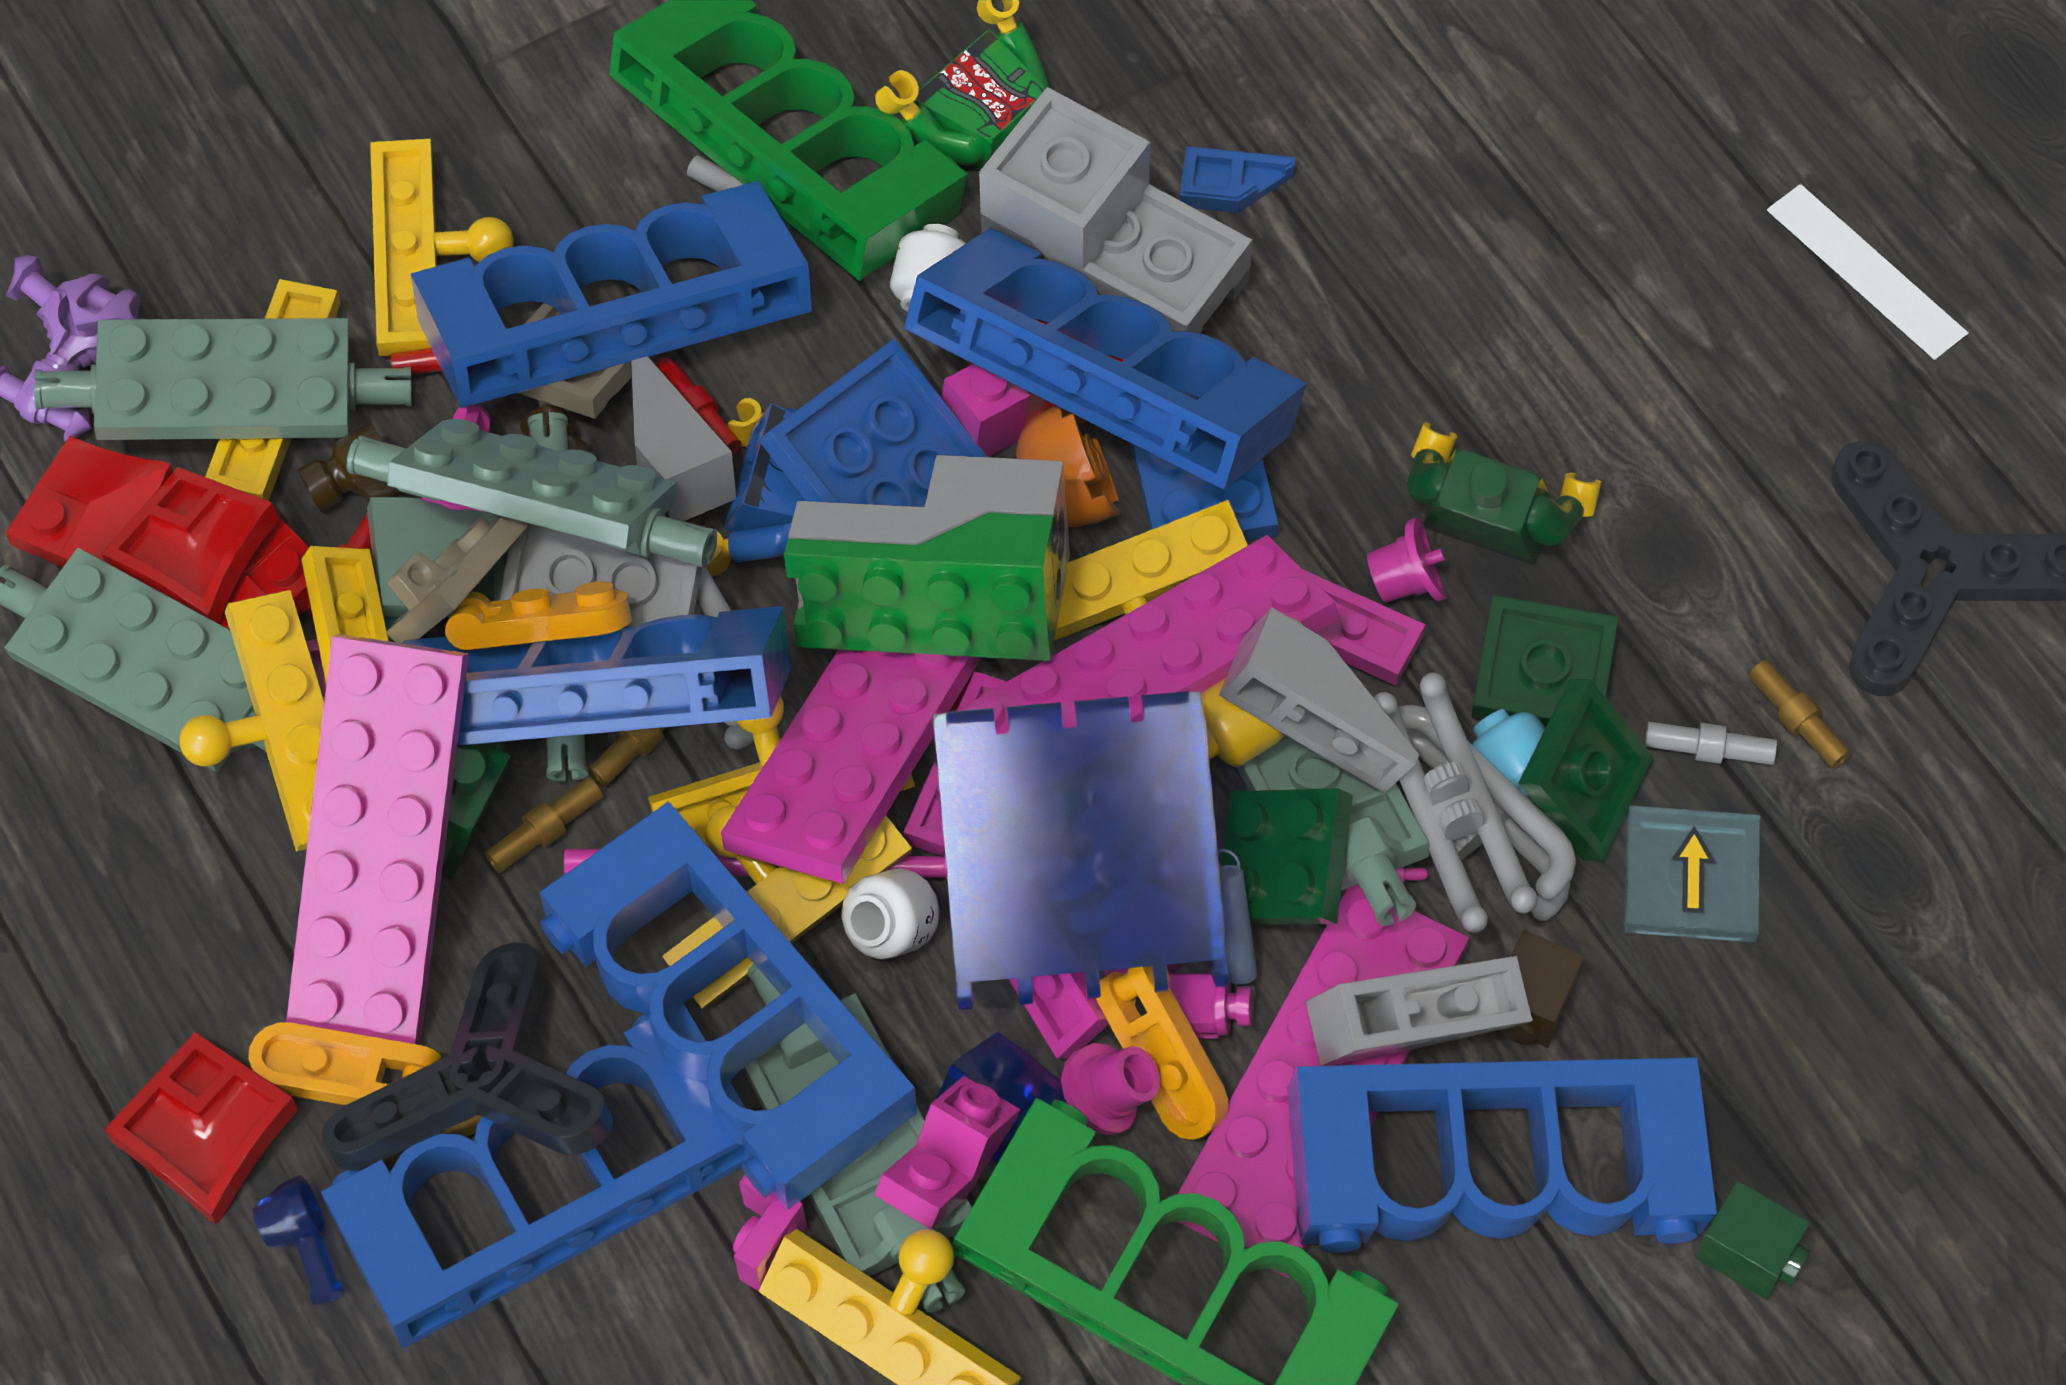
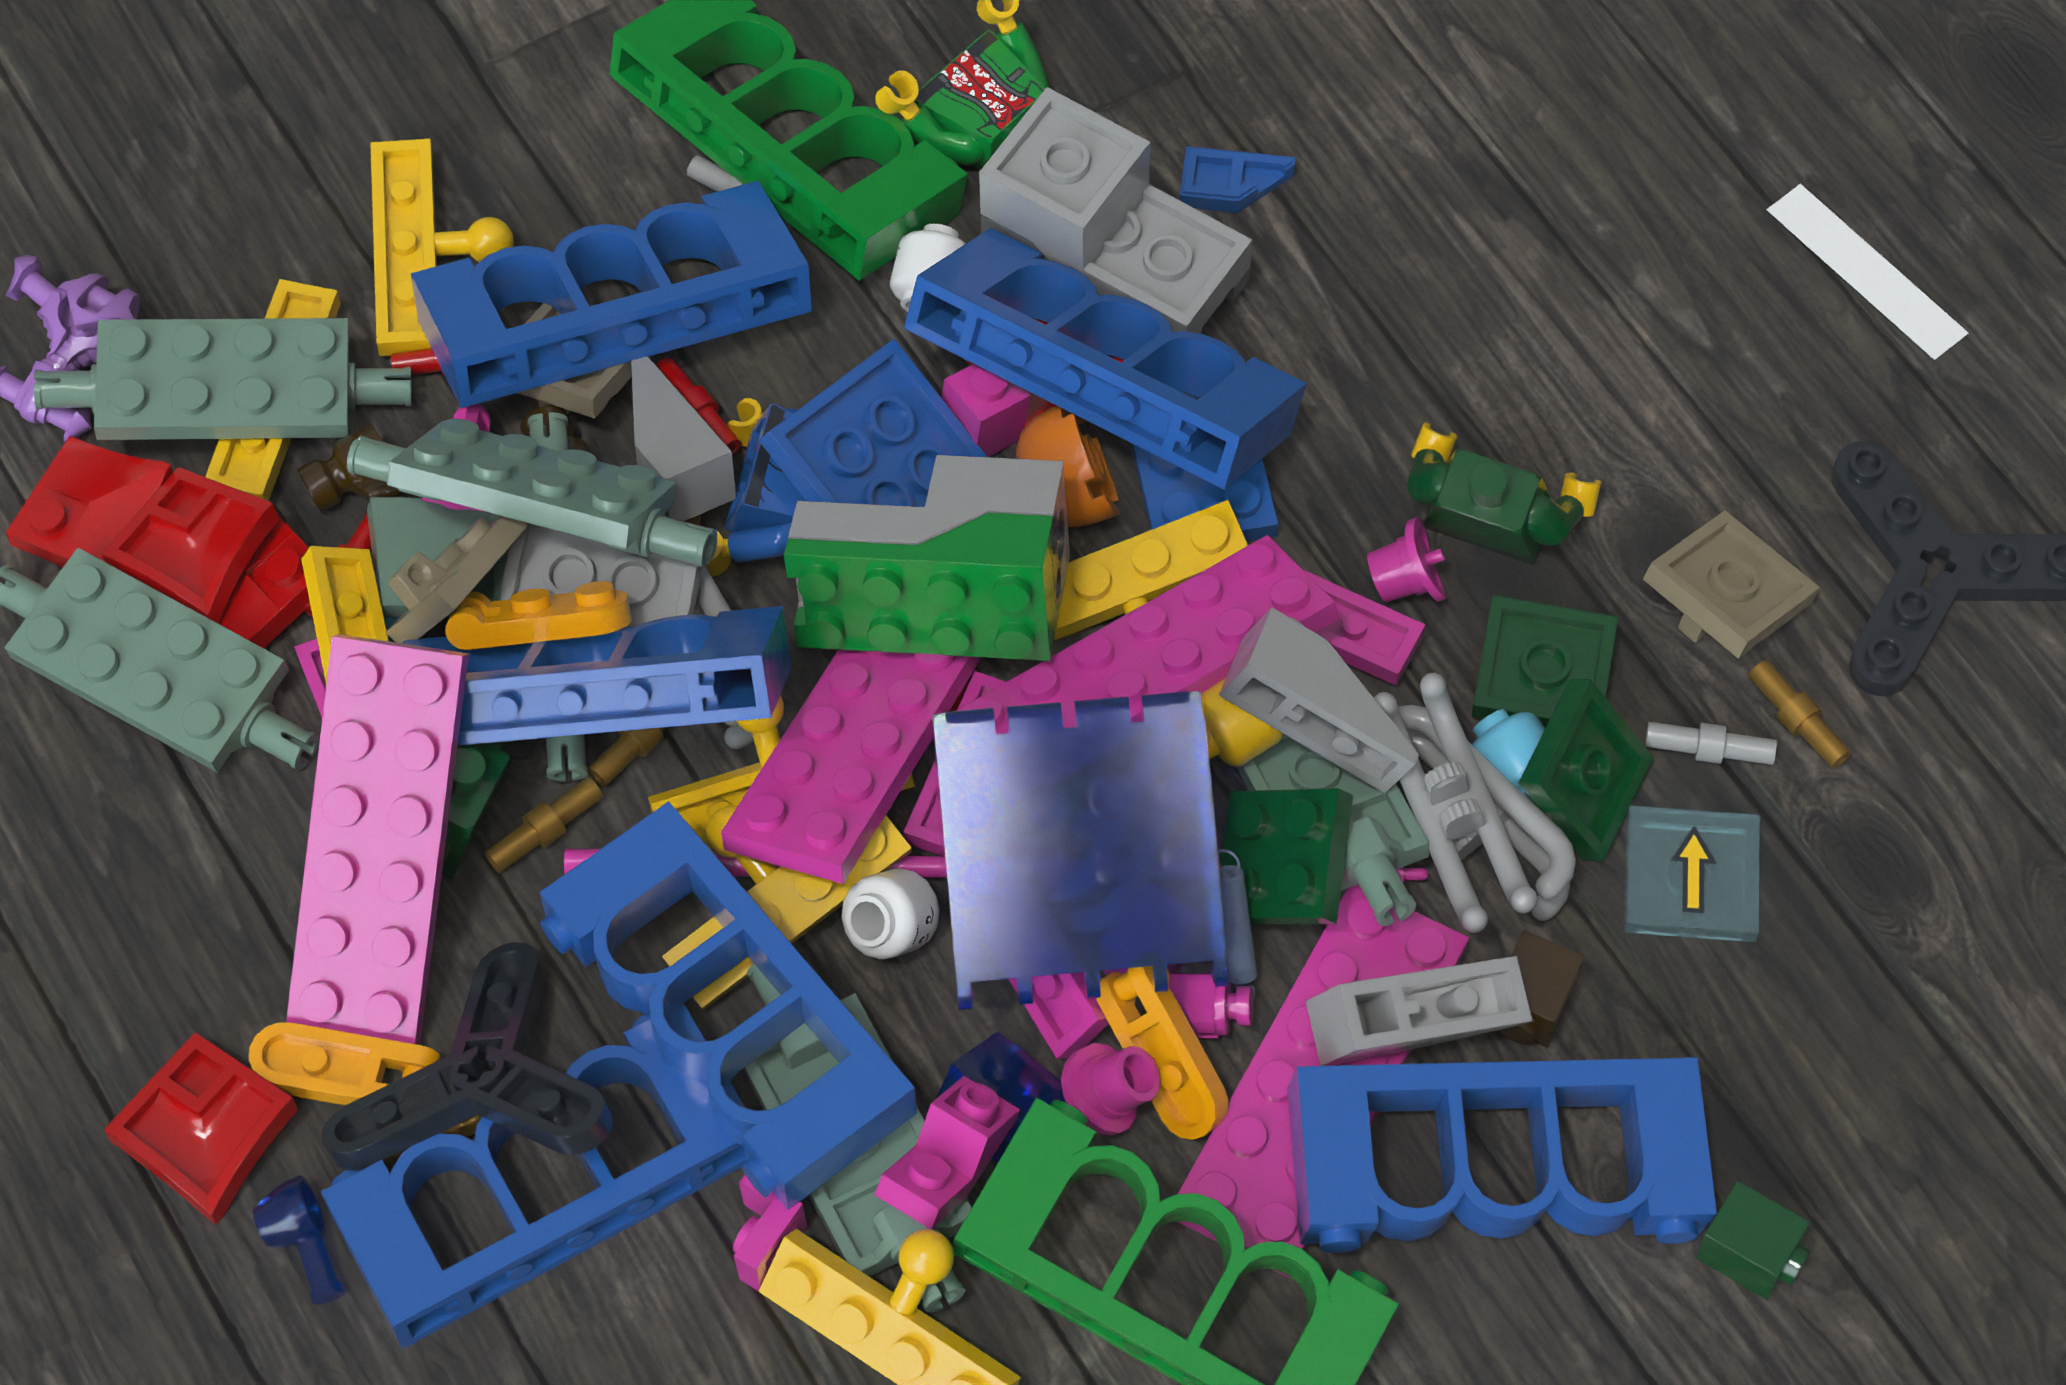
(284, 702): yellow plate -> none
(1730, 585): none -> dark tan hinge

